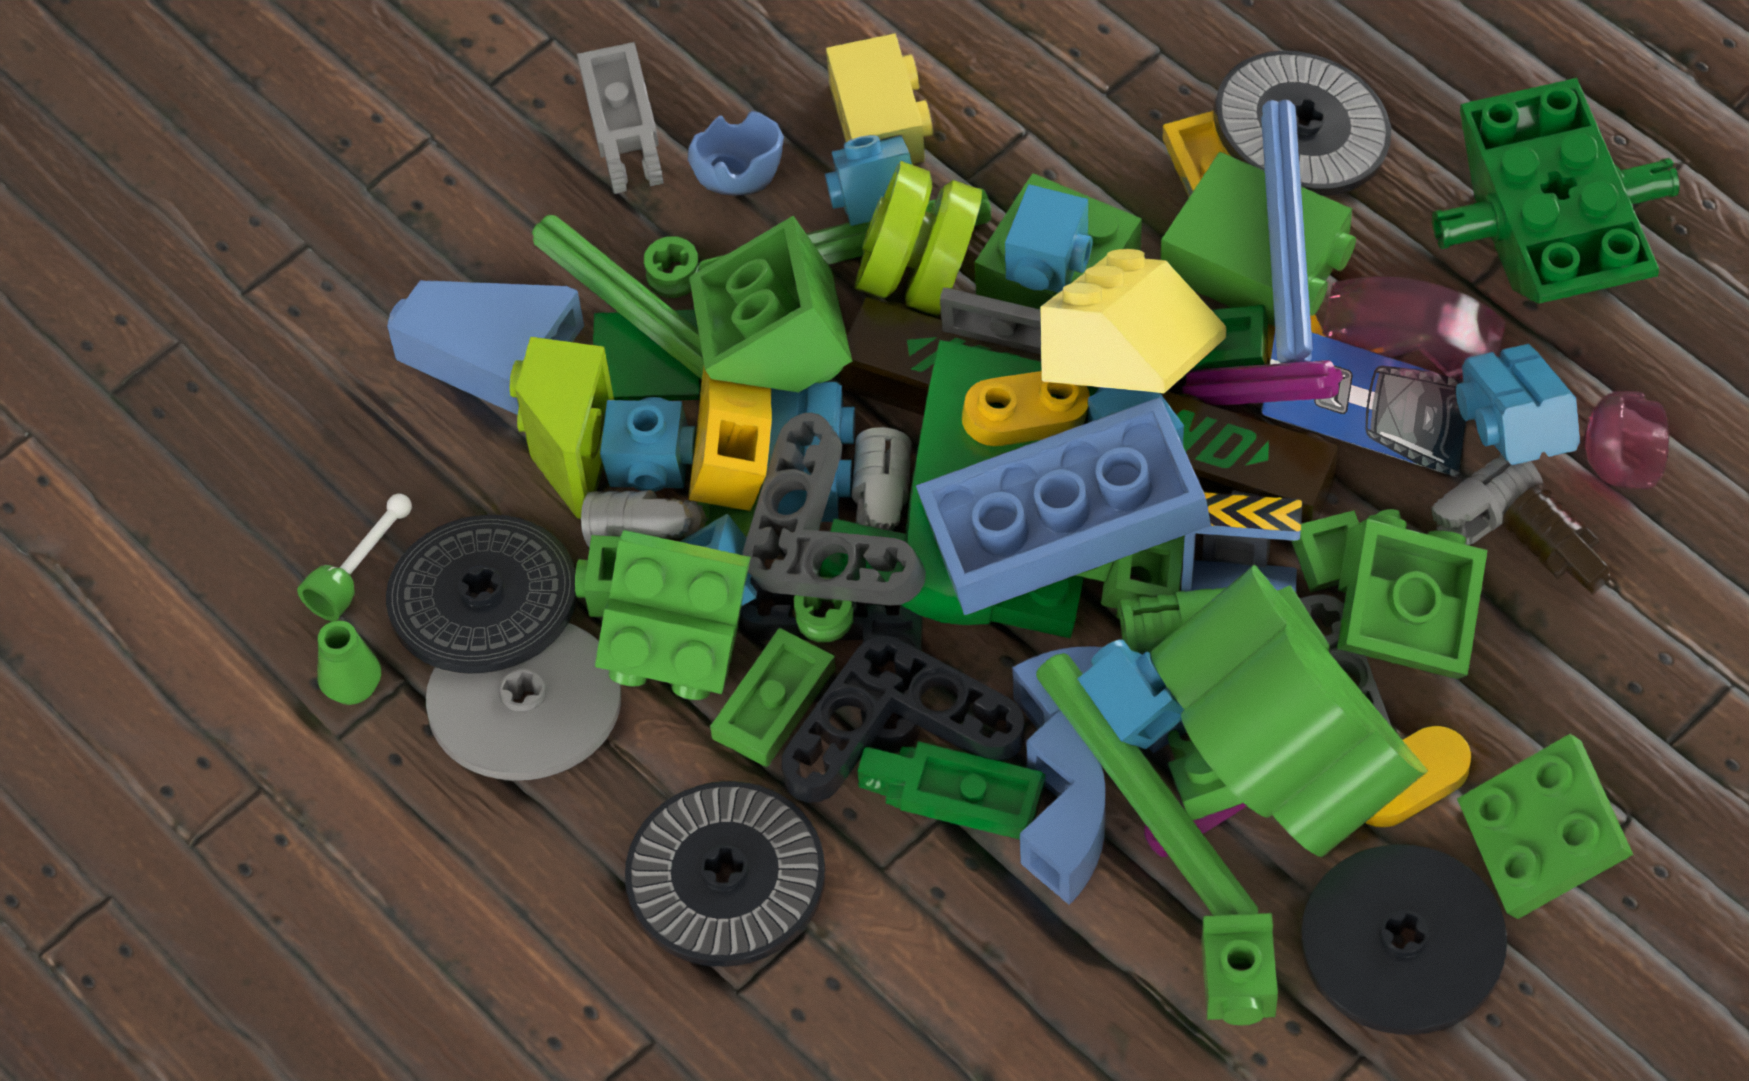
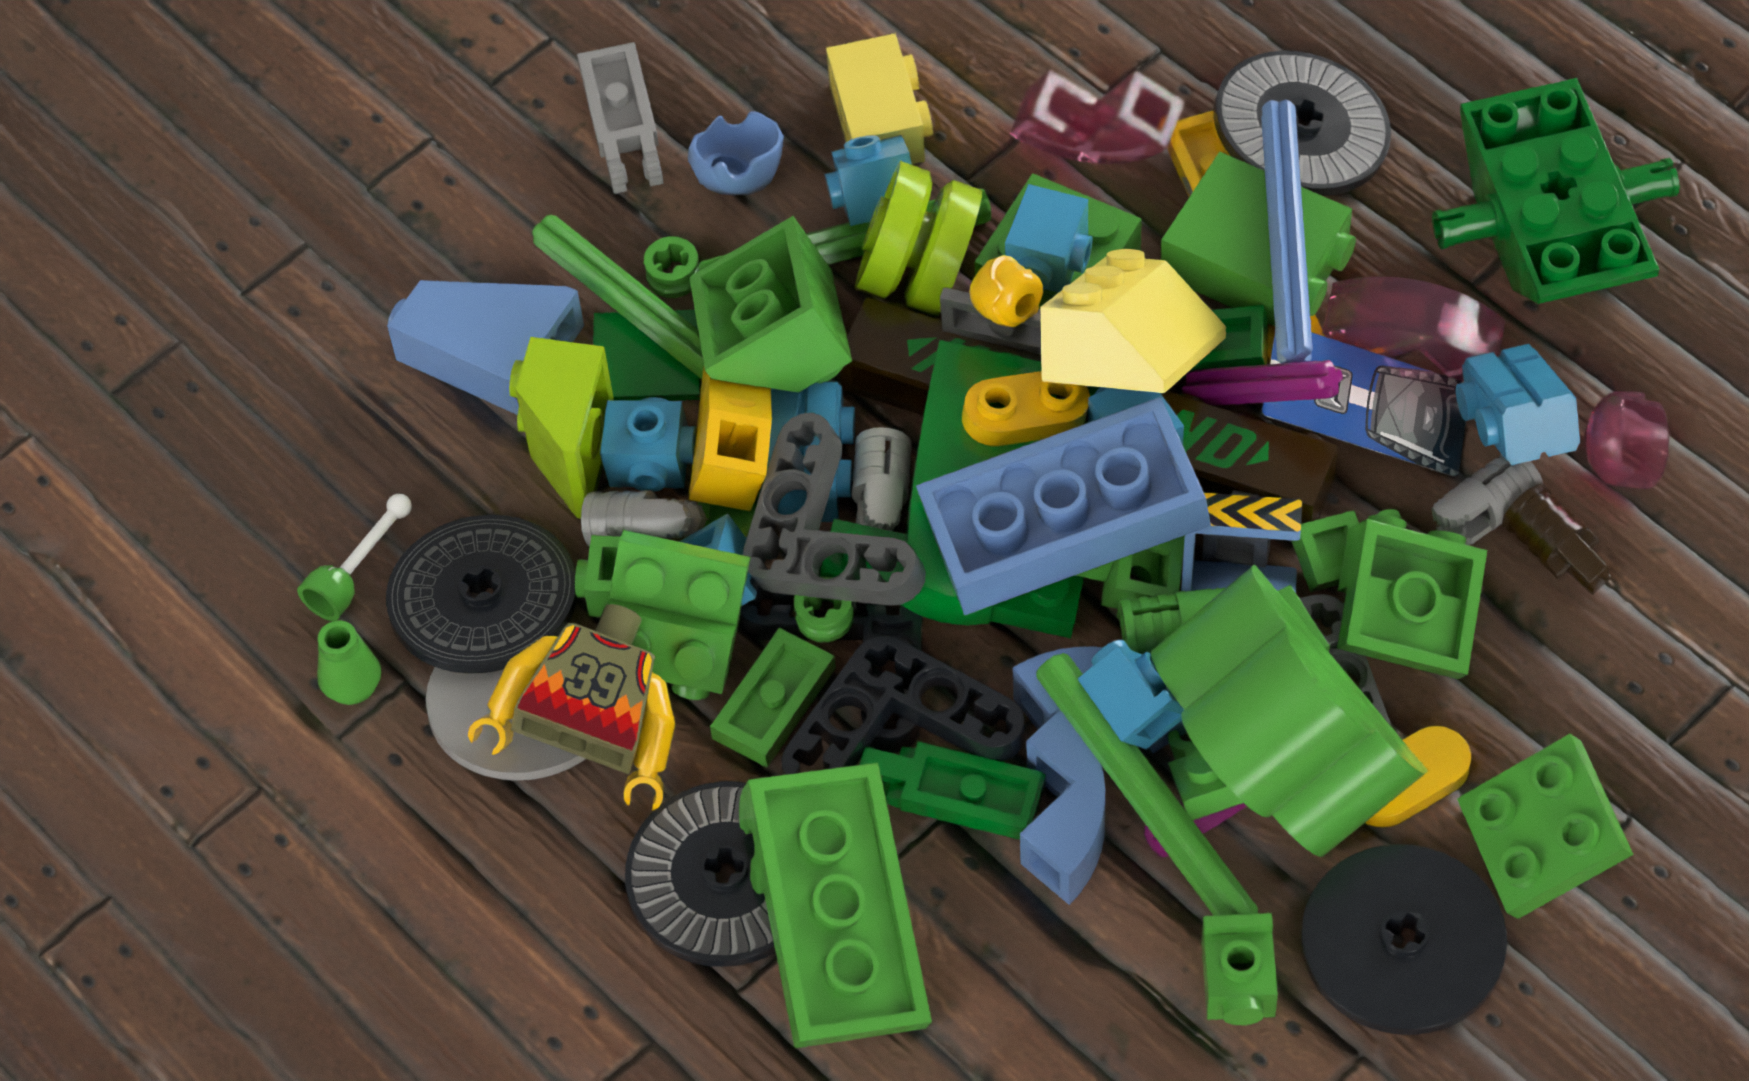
(589, 698): none -> torso
(835, 904): none -> bright green hinge
(1006, 291): none -> yellow piece
(1119, 128): none -> clear pink brick

